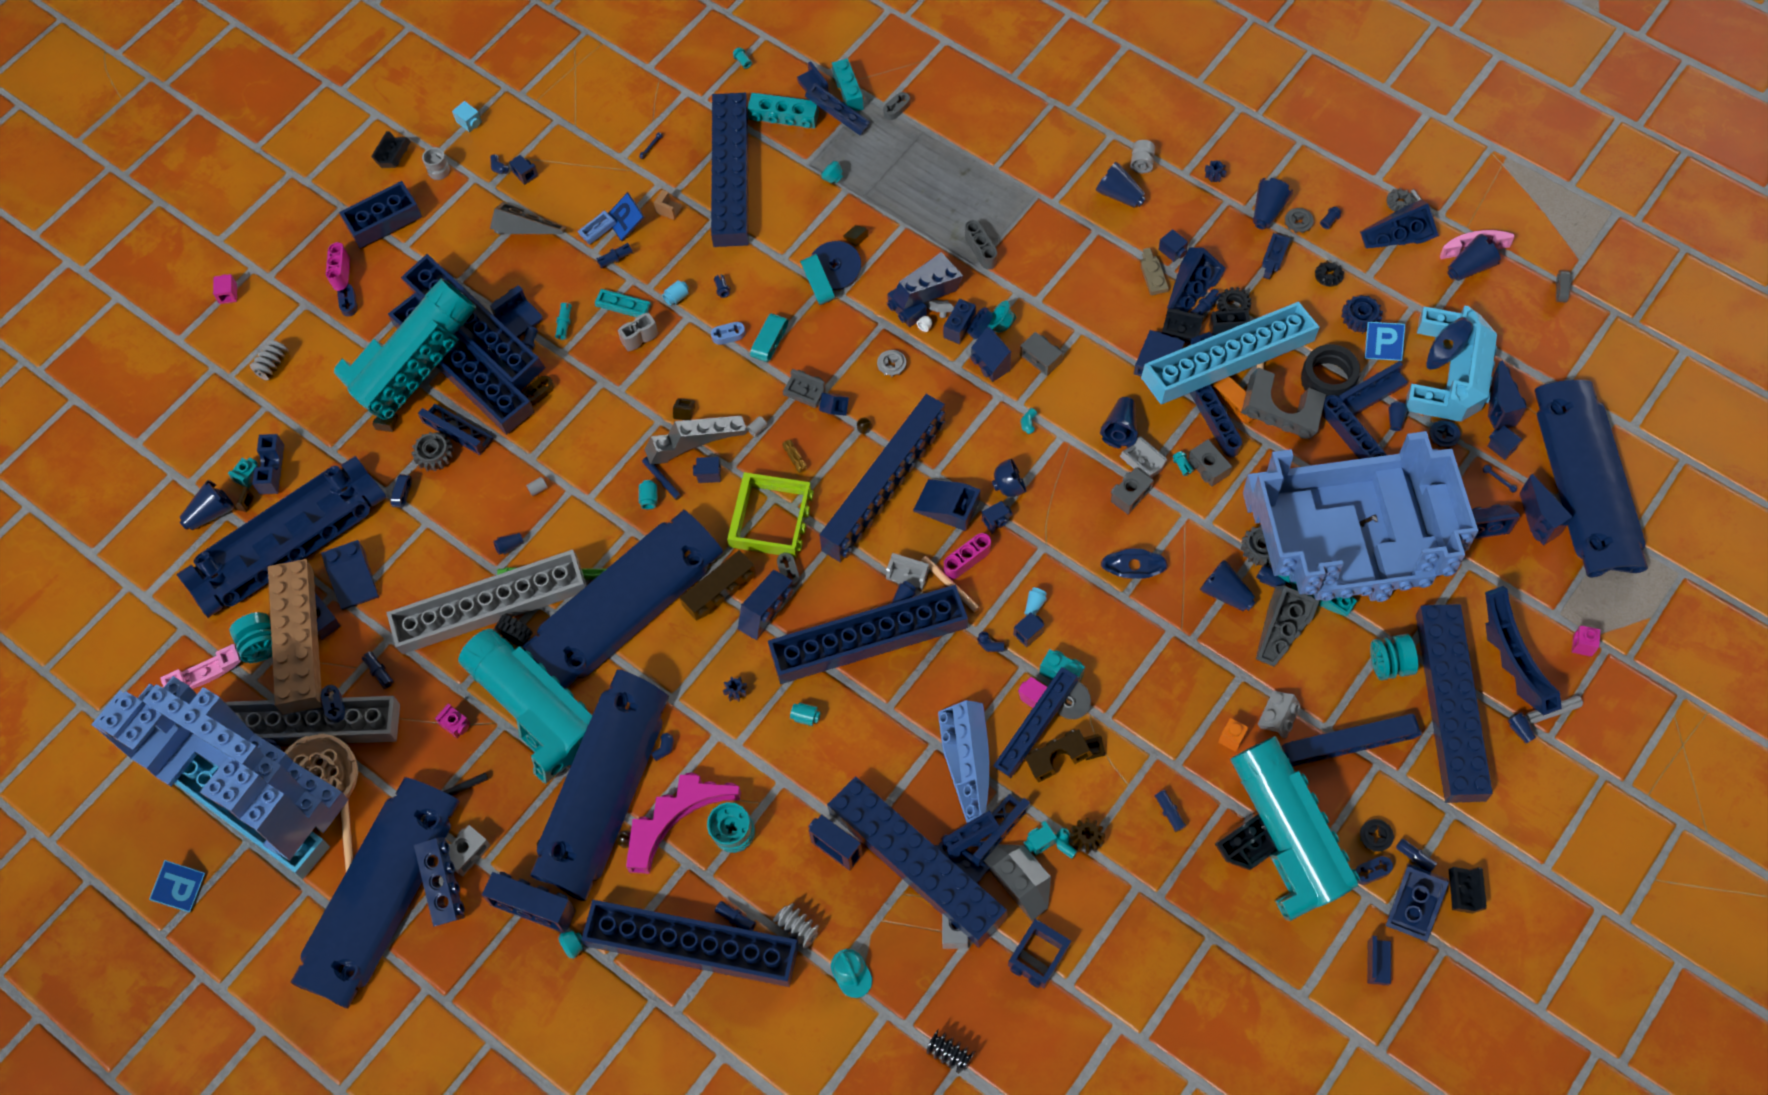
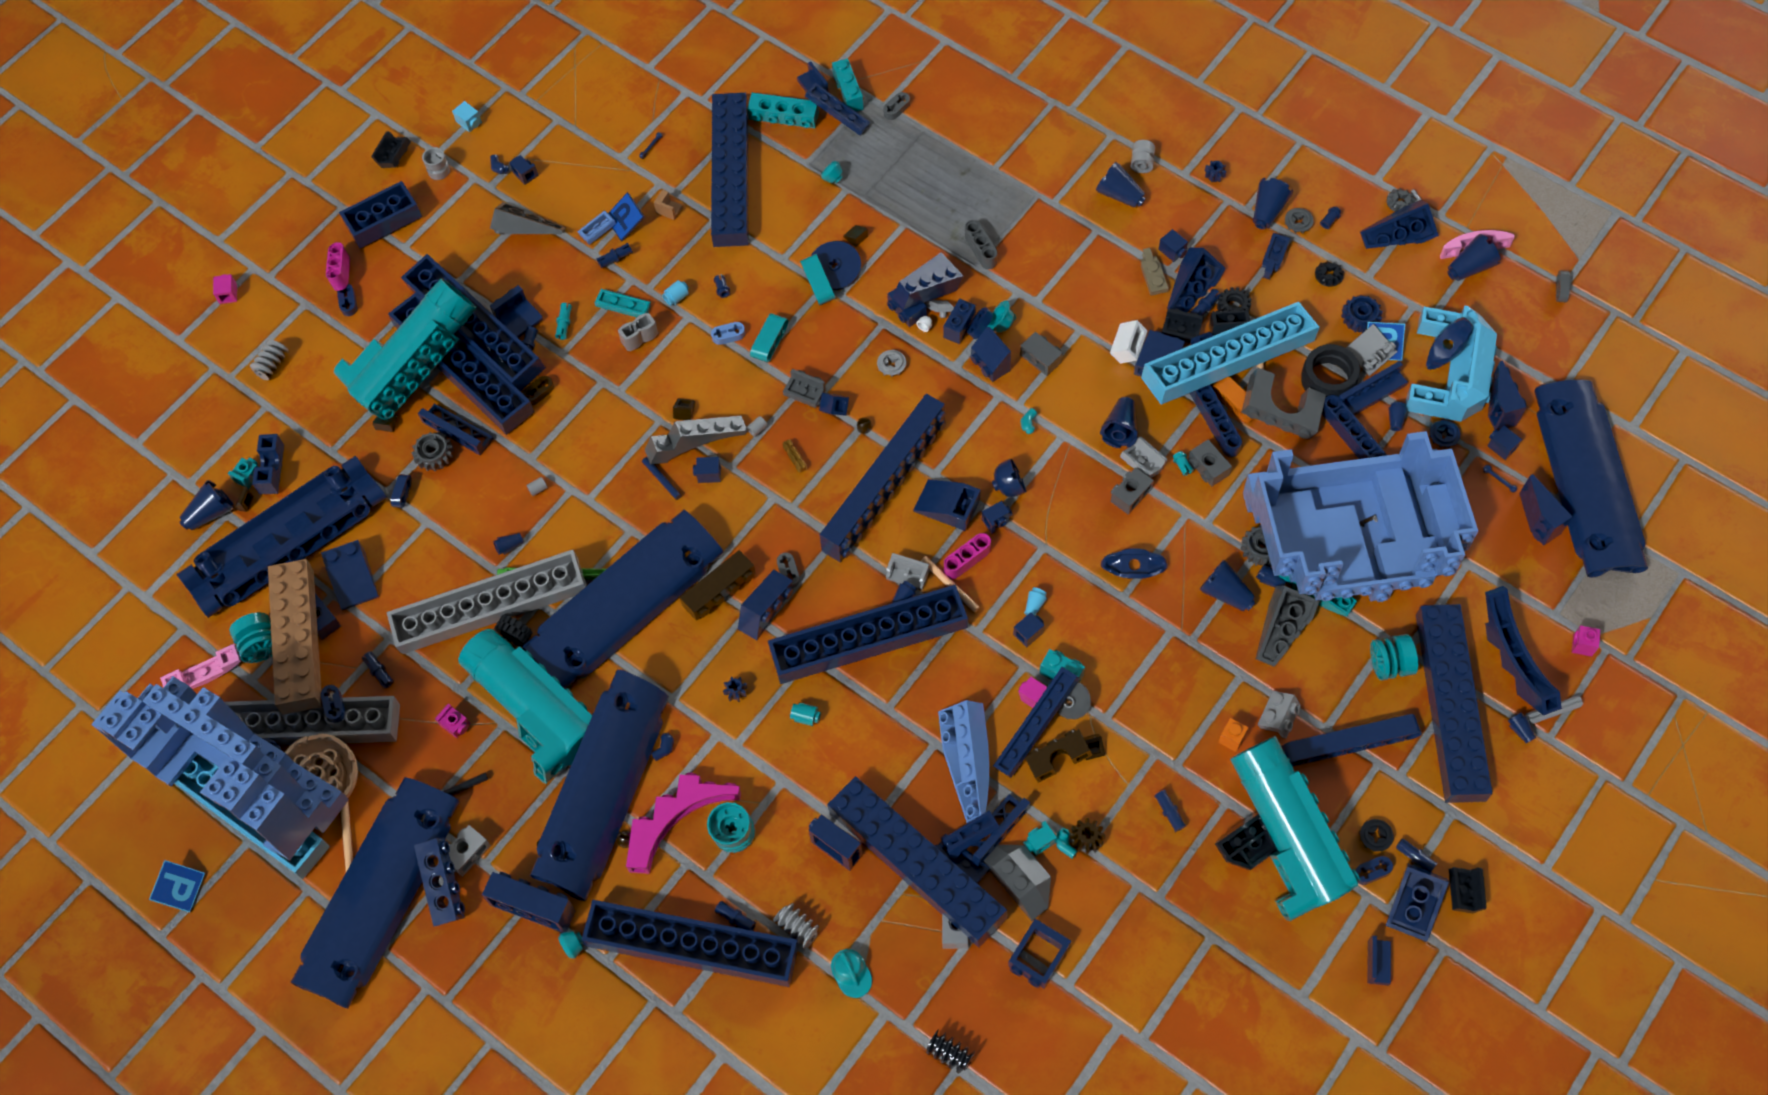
(648, 494): teal brick -> none
(739, 54): teal pin -> none
(771, 483): lime window -> none
(988, 645): dark blue arm -> none
(1128, 341): none -> white piece
(1372, 349): none -> light grey hinge
(1494, 520): dark blue slope -> none

